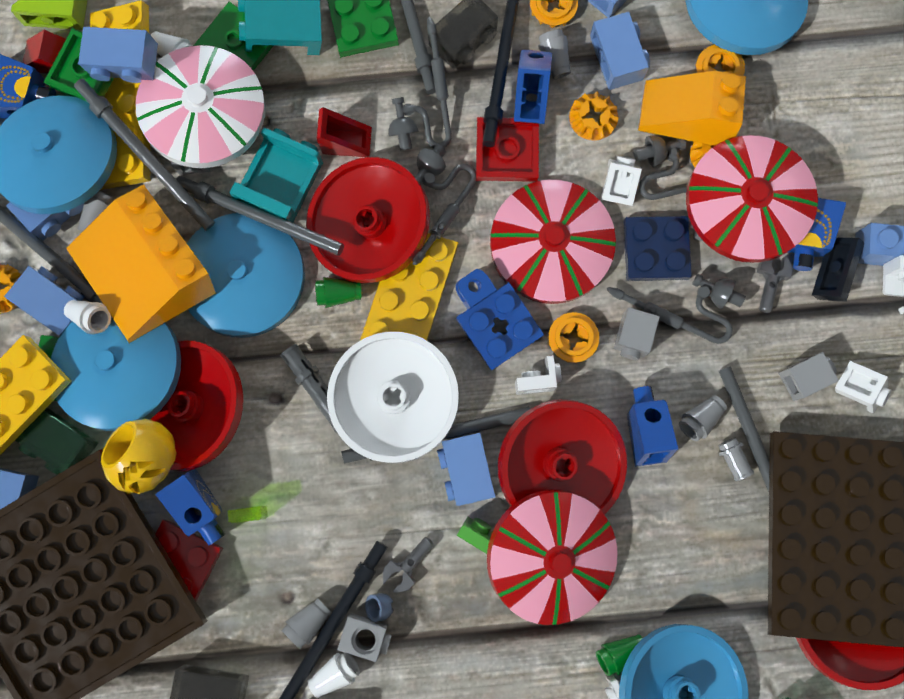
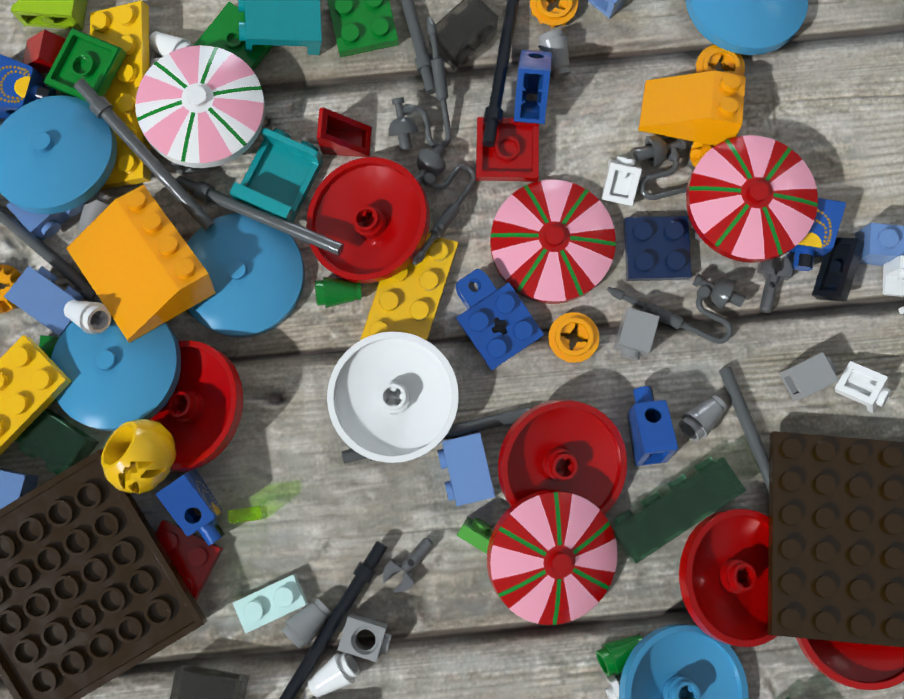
(118, 54): medium blue brick -> none
(270, 603): none -> light aqua plate
(308, 377): dark grey pin -> none
(378, 601): sand blue hinge -> none
(534, 382): white bracket -> none
(587, 127): light orange gear -> none
(619, 50): medium blue brick -> none
(677, 508): none -> clear green brick
(727, 577): none -> red dish
(735, 458): light grey pin -> none

